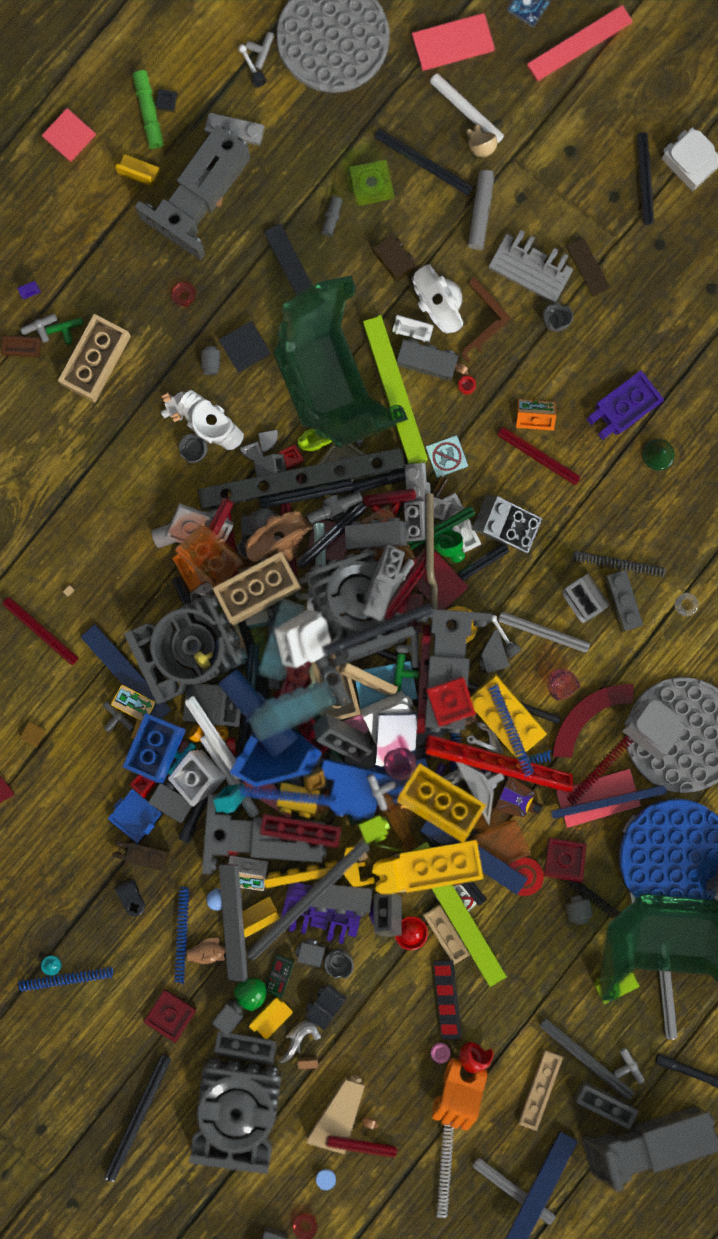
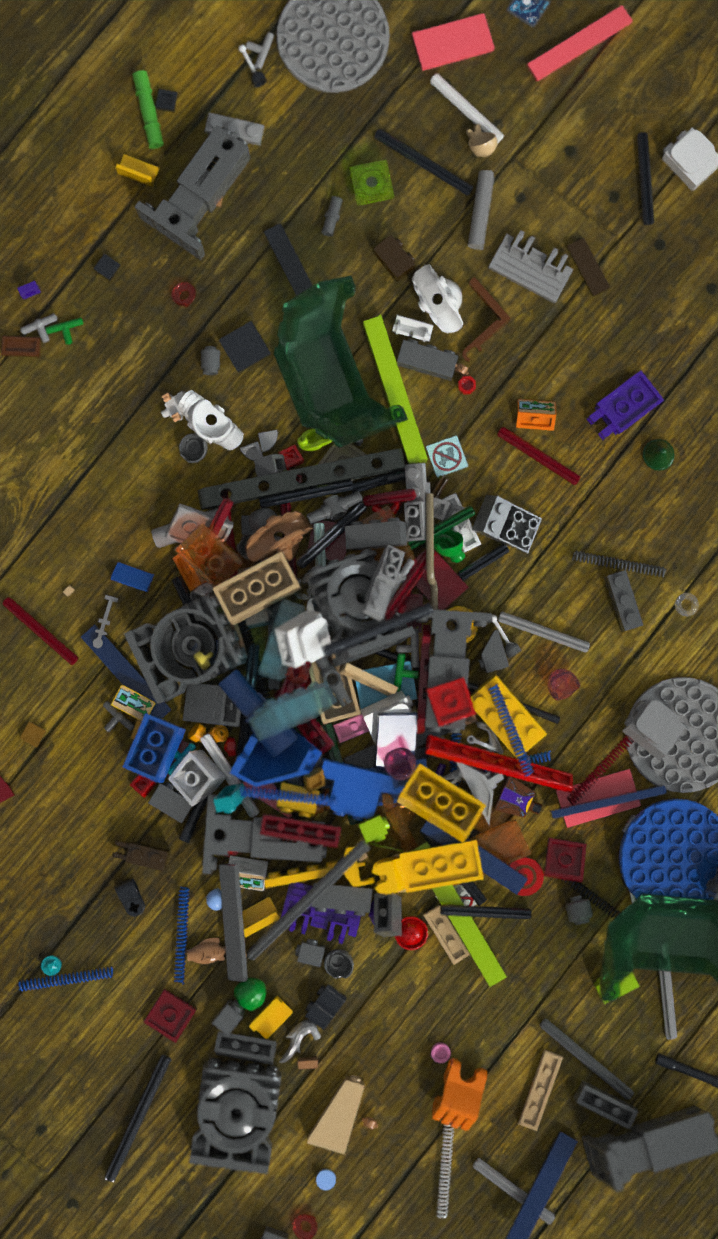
(68, 135): coral tile -> none
(94, 358): tan brick -> none
(97, 642): none -> light grey piece
(107, 267): none -> black tile
(132, 577): none -> blue slope
(134, 815): blue piece -> none
(211, 733): white axle -> none
(279, 975): slope -> none
(342, 738): dark grey brick -> none
(360, 1146): dark red axle -> none
(378, 791): light grey piece -> none
(447, 999): black tile -> none
(474, 1058): red hair -> none
(485, 911): none -> black axle
(557, 317): dark grey hair -> none
(584, 712): dark red tile -> none
(585, 598): light grey brick -> none
(630, 1065): light grey piece -> none

